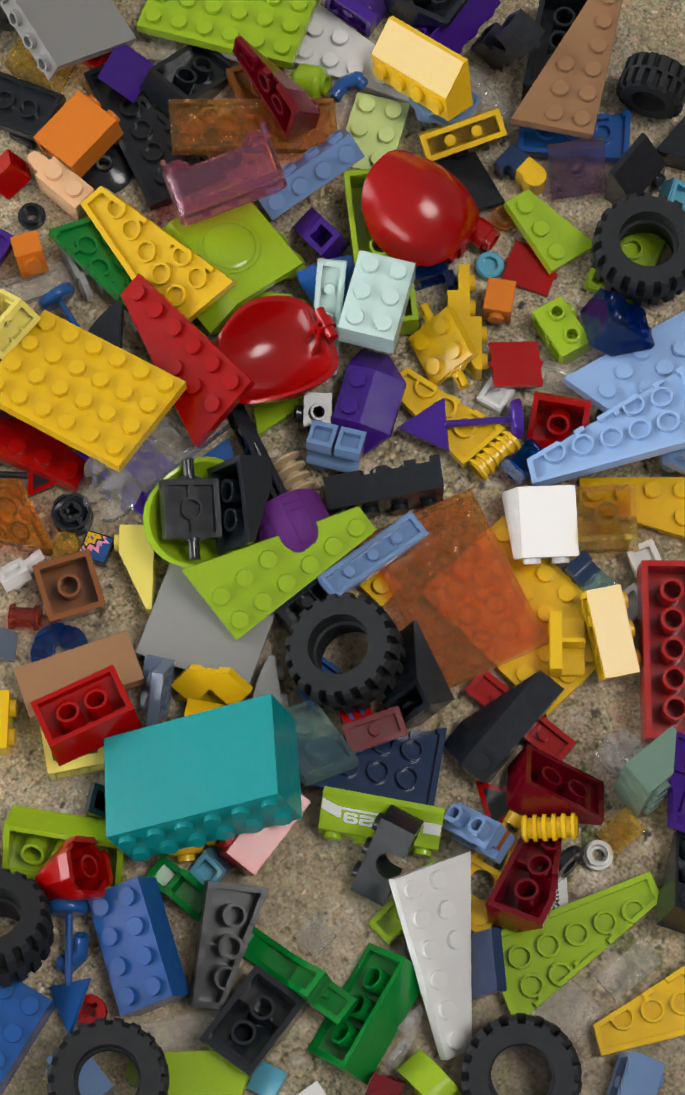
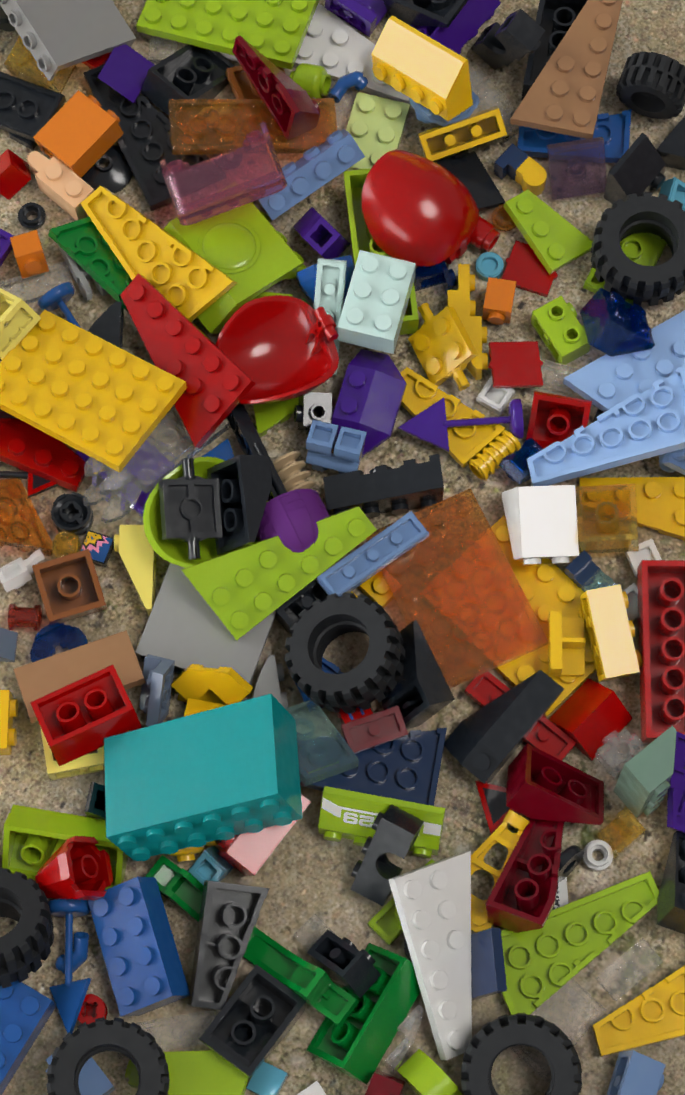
(344, 963): none -> black brick
(478, 832): medium blue hips -> none
(549, 827): yellow piece -> none
(591, 716): none -> red slope

